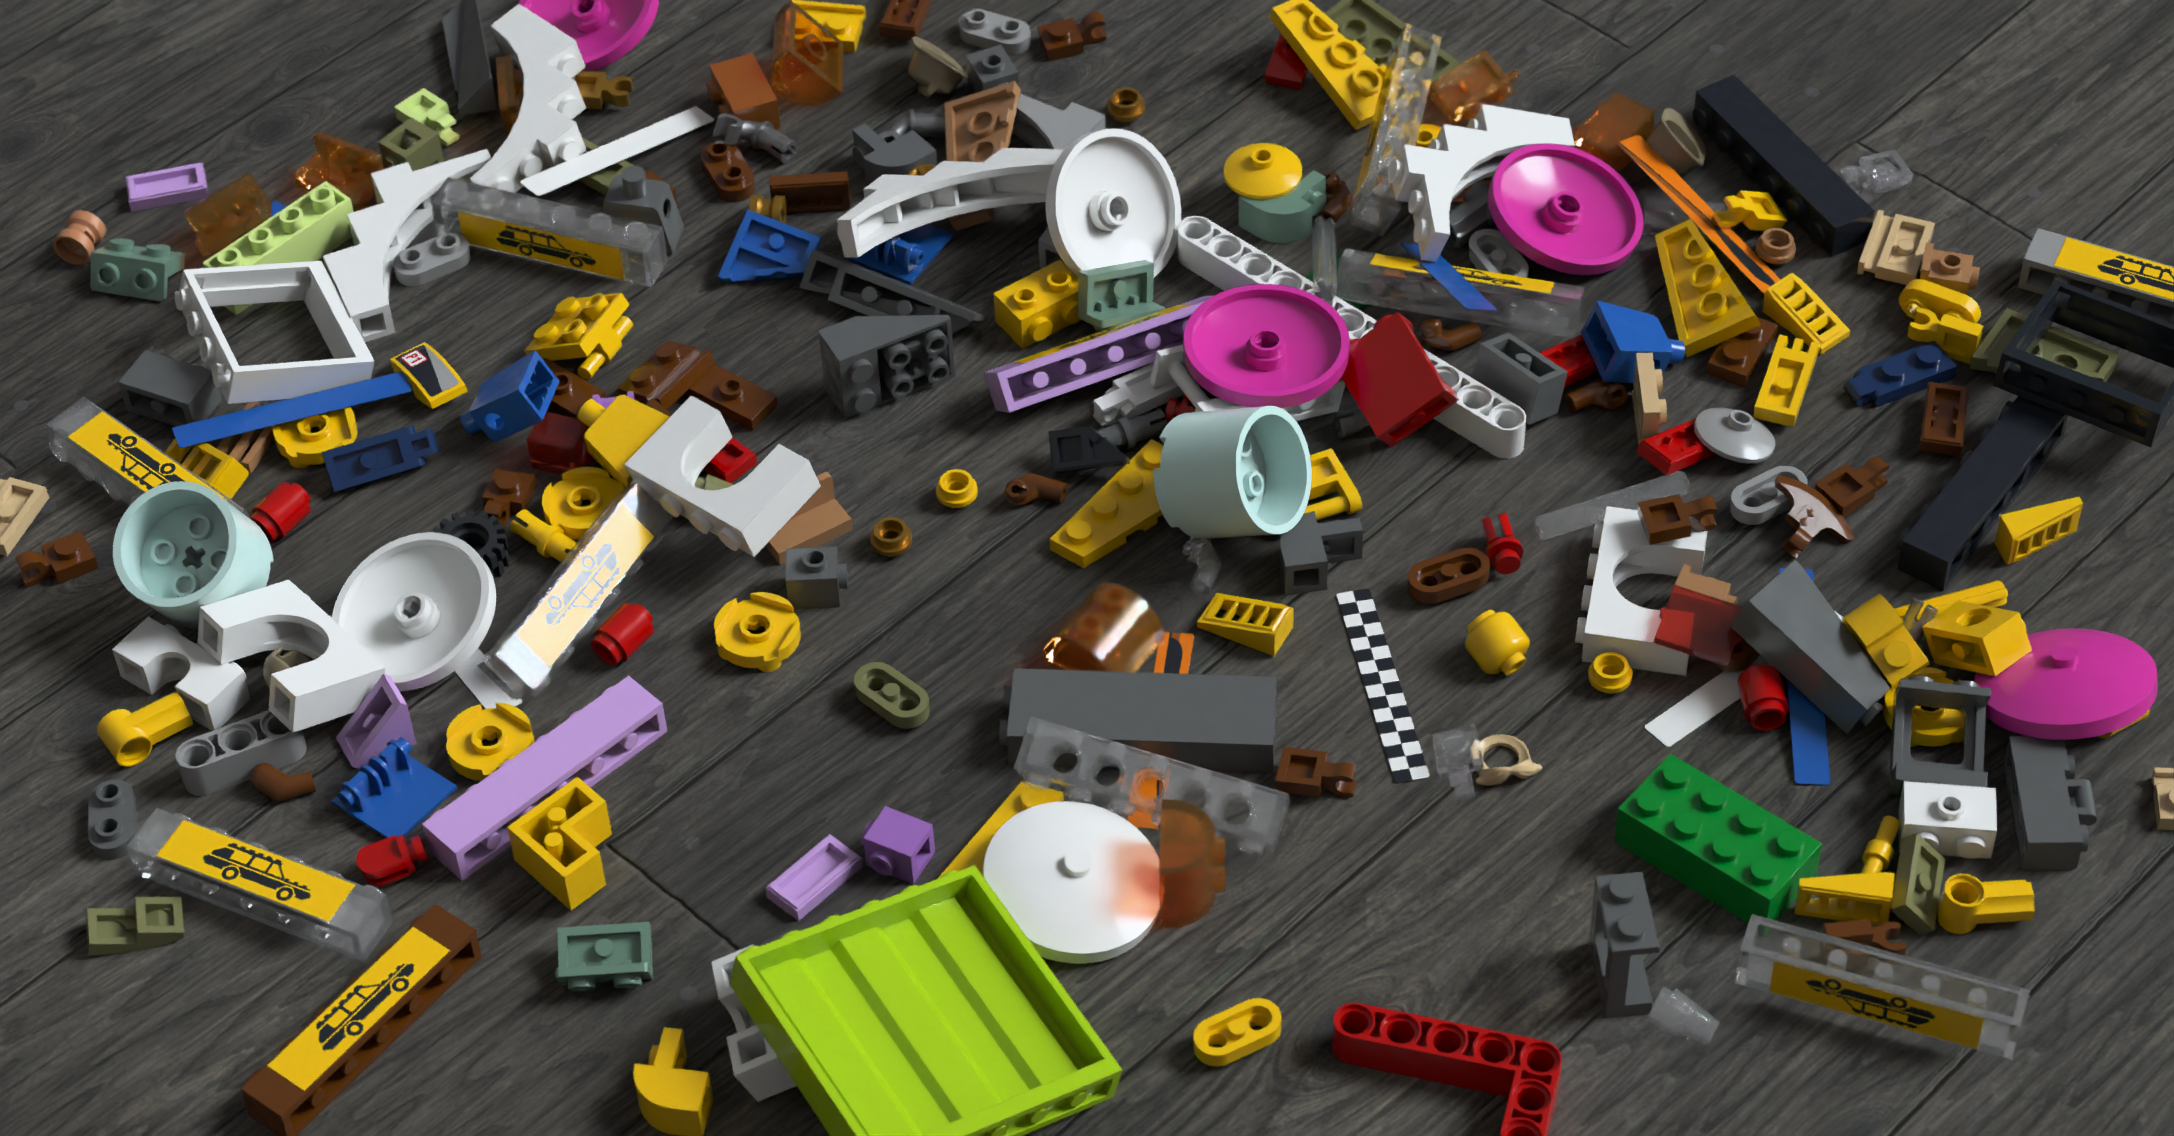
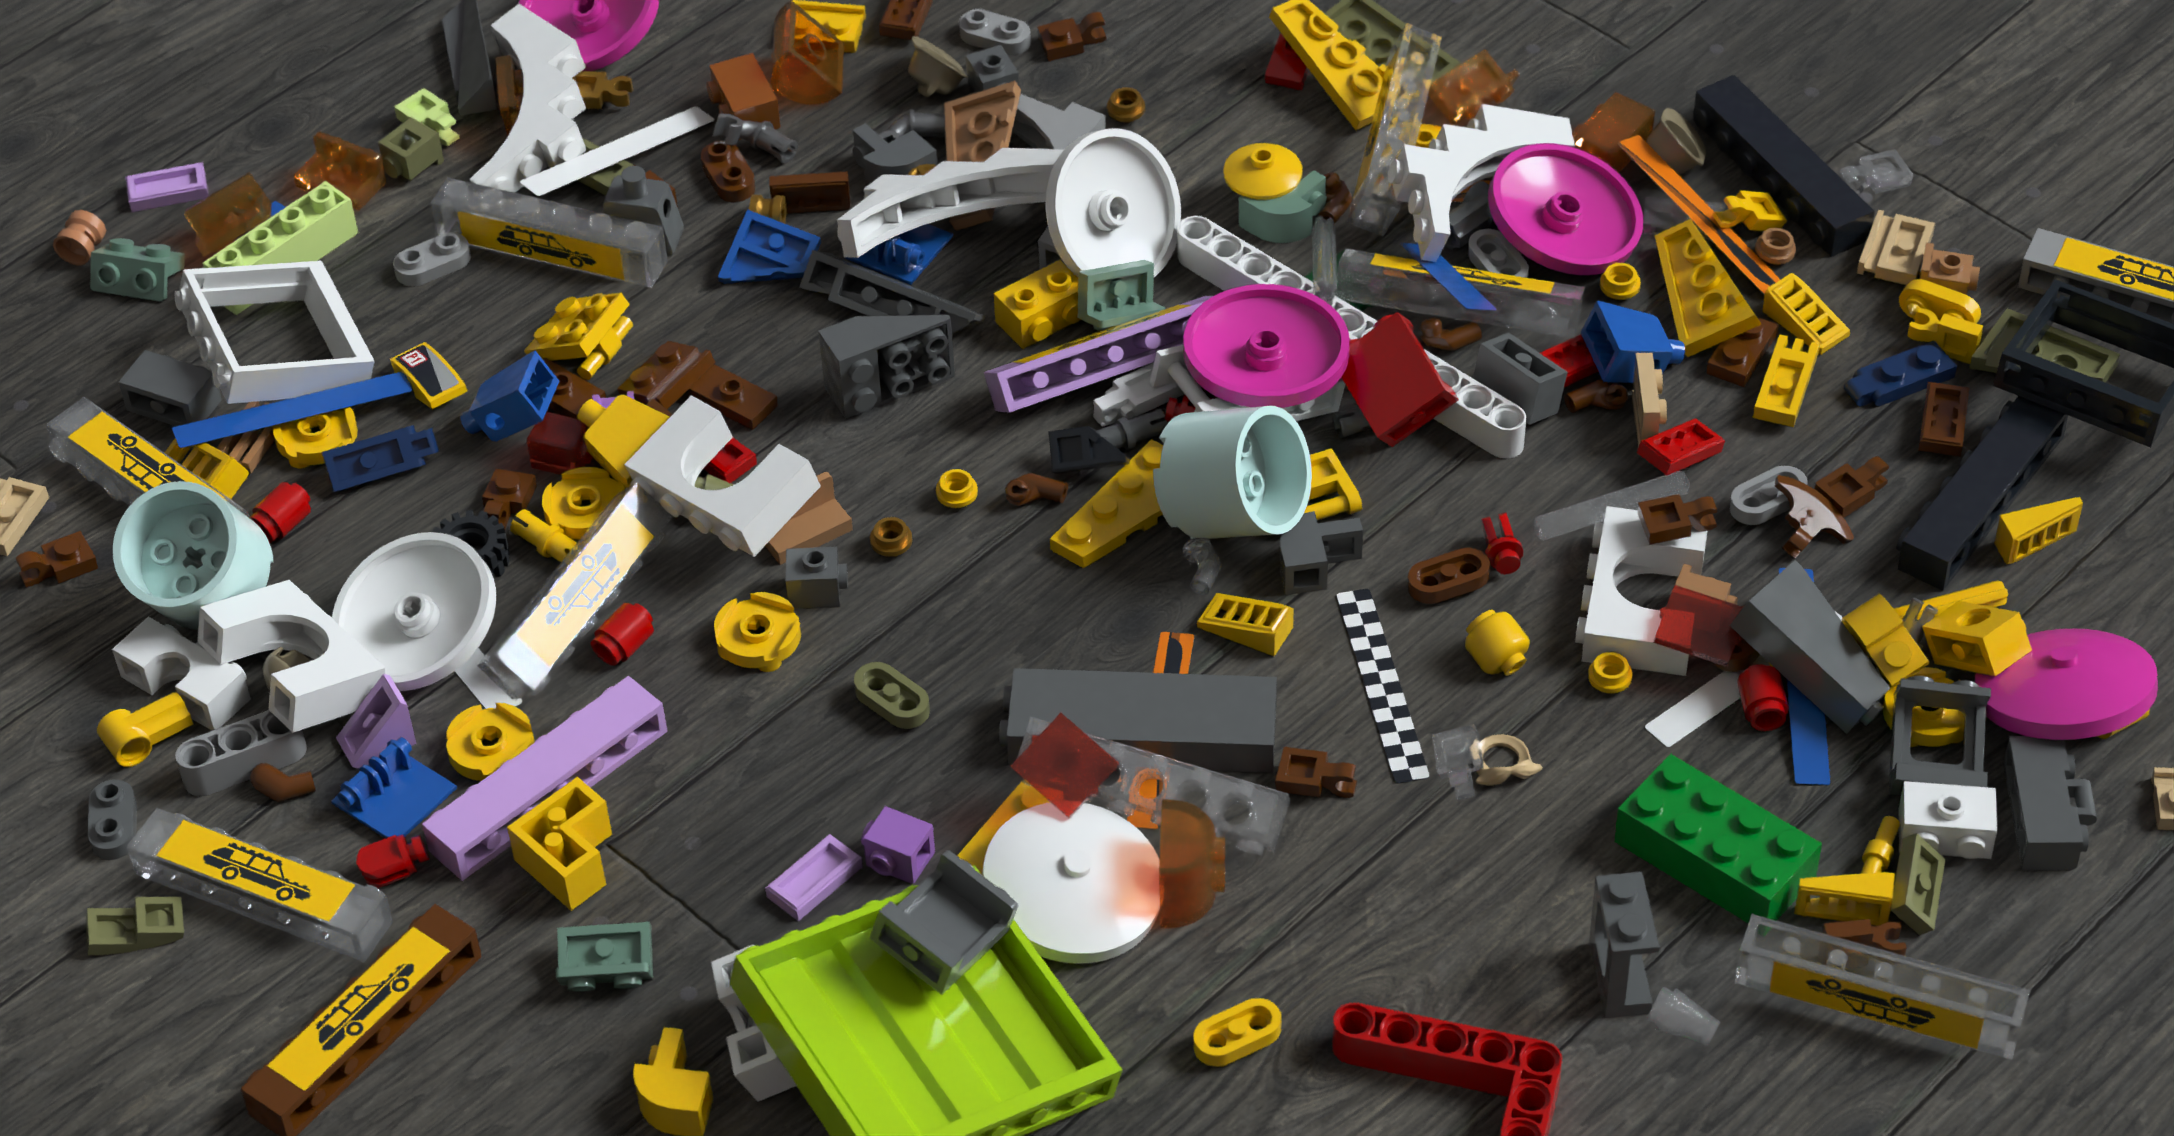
(384, 230): white arch -> none
(945, 922): none -> dark grey panel
(1065, 765): none -> clear red piece
(1106, 632): clear orange brick -> none
(1620, 281): none -> yellow plate
(1734, 435): light grey dish -> none
(1973, 902): yellow piece -> none

